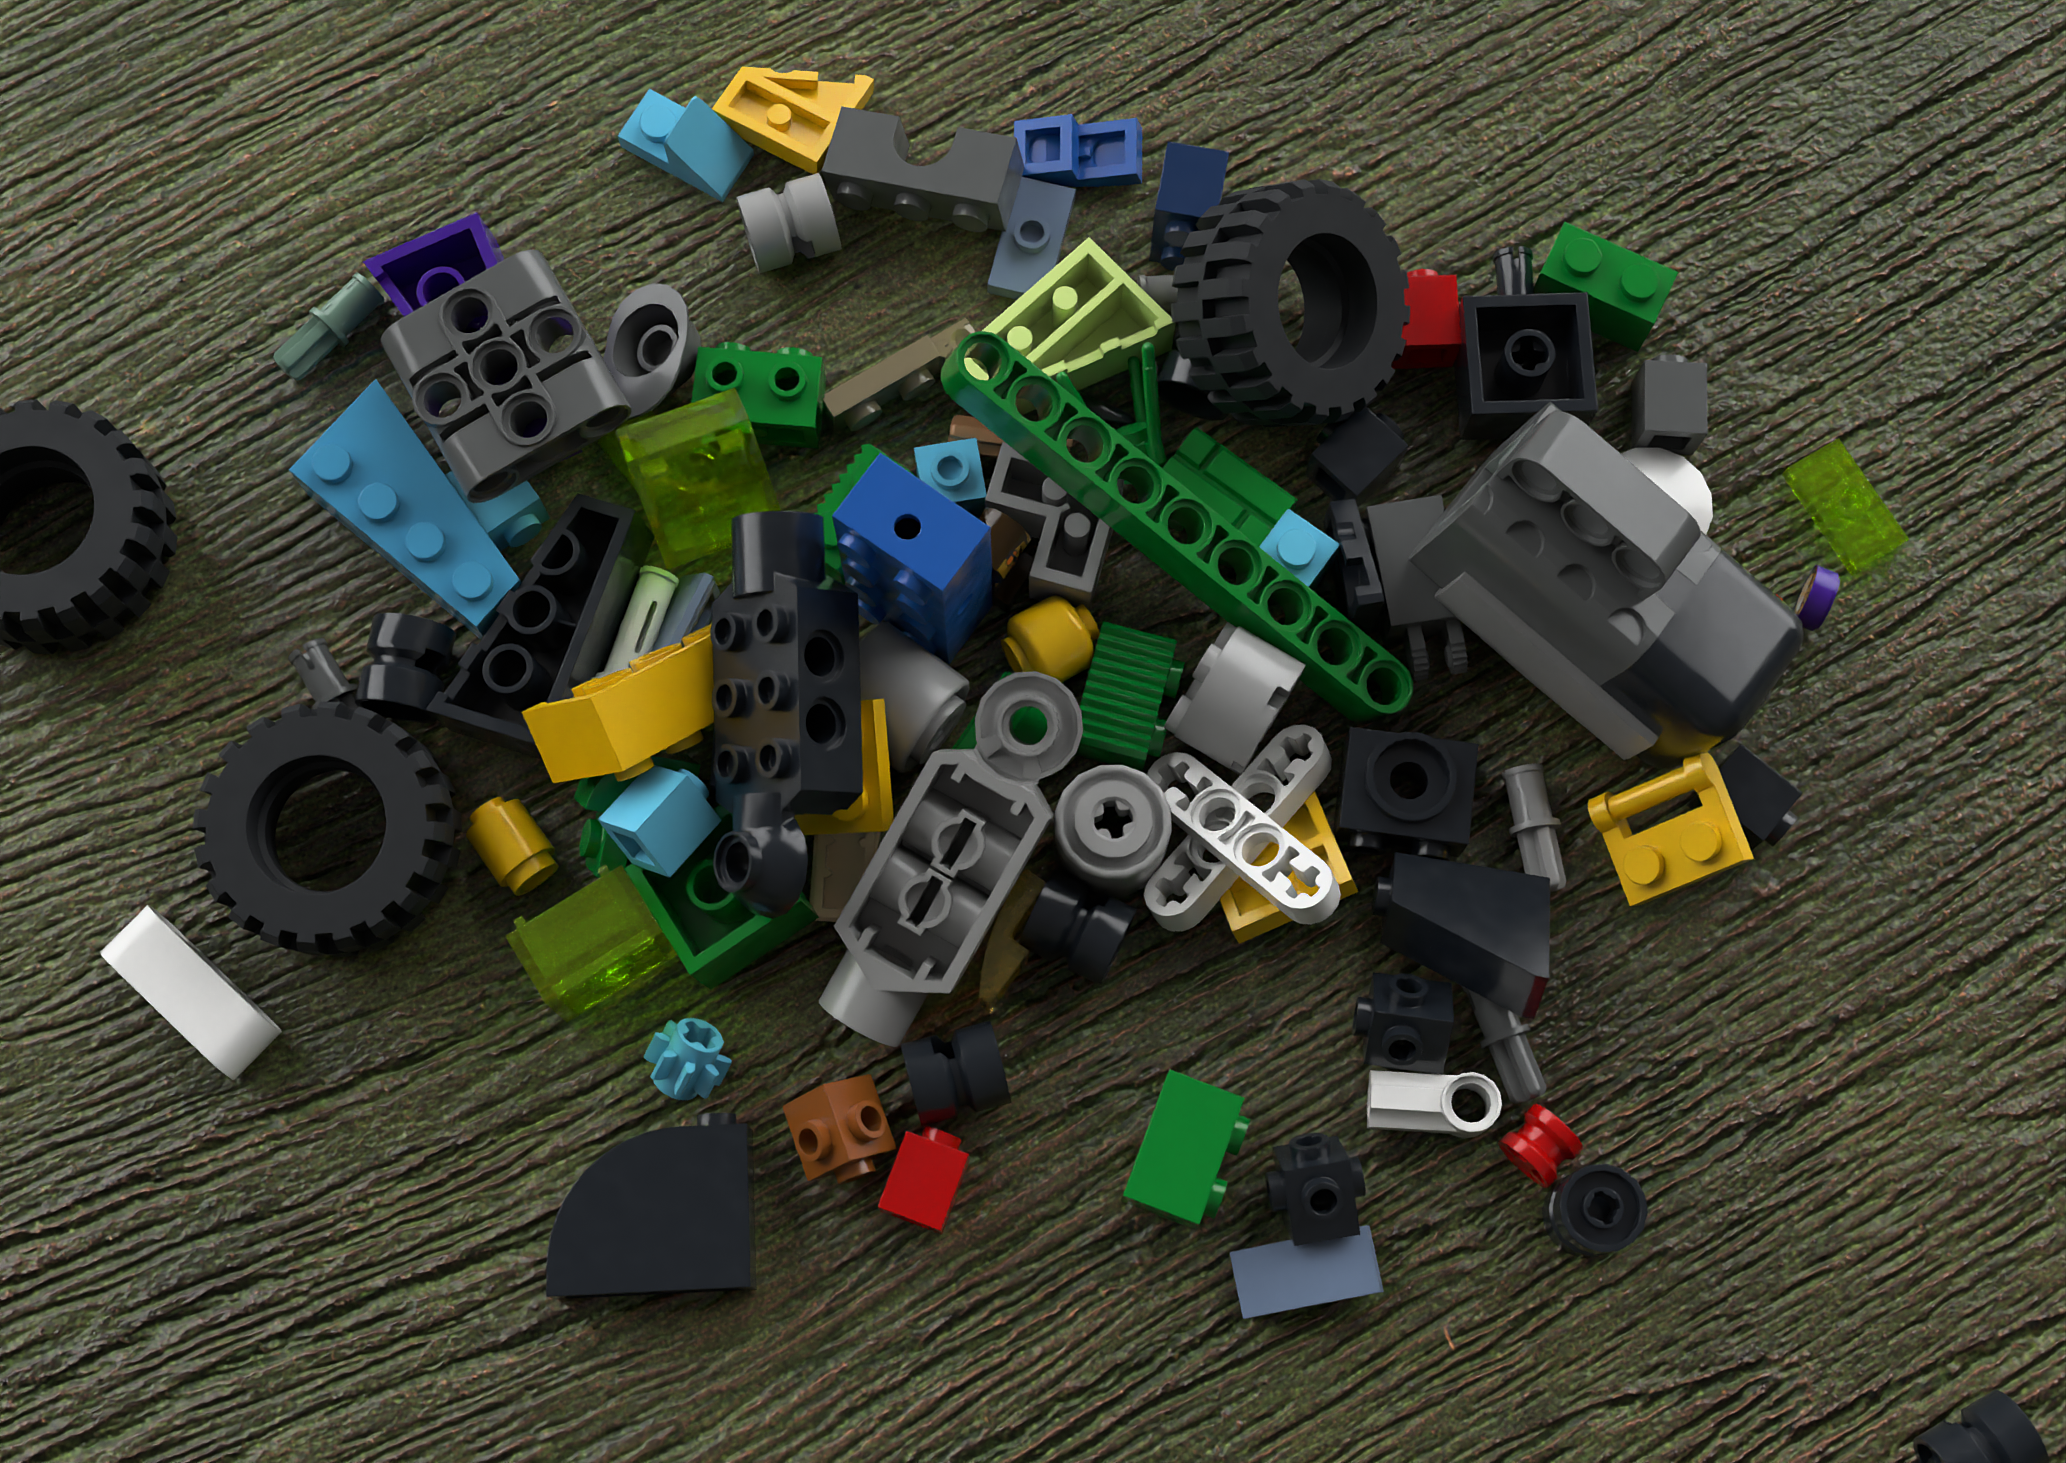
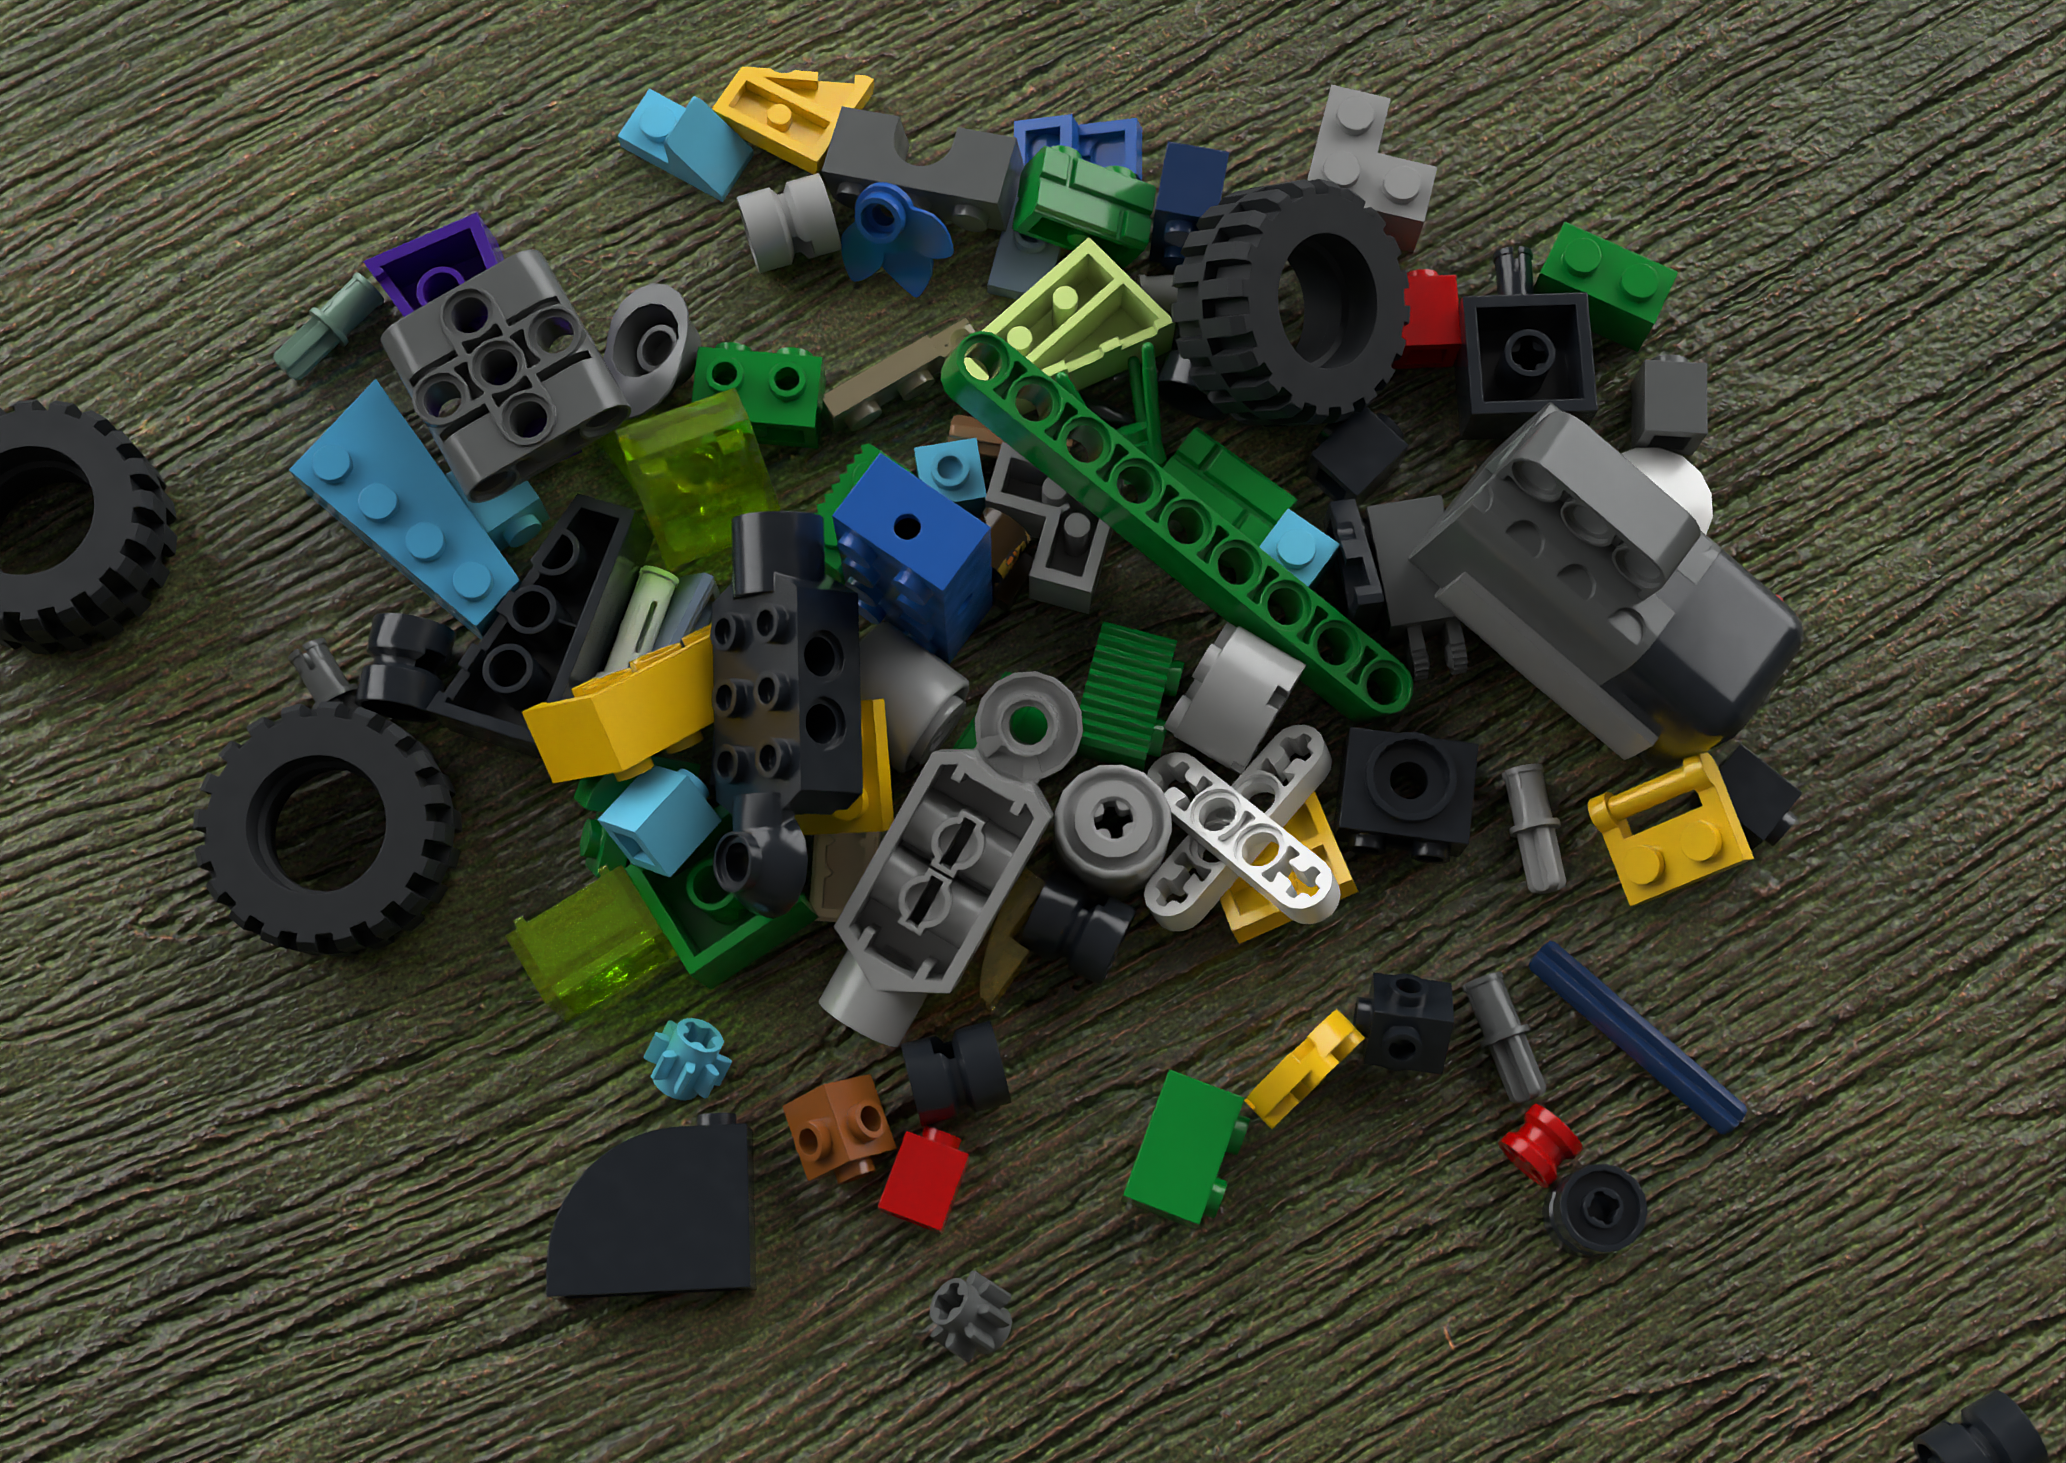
(190, 992): white beam -> none
(511, 845): yellow brick -> none
(898, 244): none -> blue plate
(970, 1316): none -> dark grey gear
(1051, 639): yellow head -> none
(1075, 199): none -> green brick
(1294, 1277): sand blue slope -> none
(1304, 1068): none -> yellow plate
(1316, 1188): black brick -> none
(1350, 158): none -> light grey brick
(1424, 1102): white piece -> none
(1470, 926): black slope -> none
(1638, 1038): none -> dark blue axle
(1816, 597): dark purple tile -> none
(1845, 507): clear neon green plate -> none

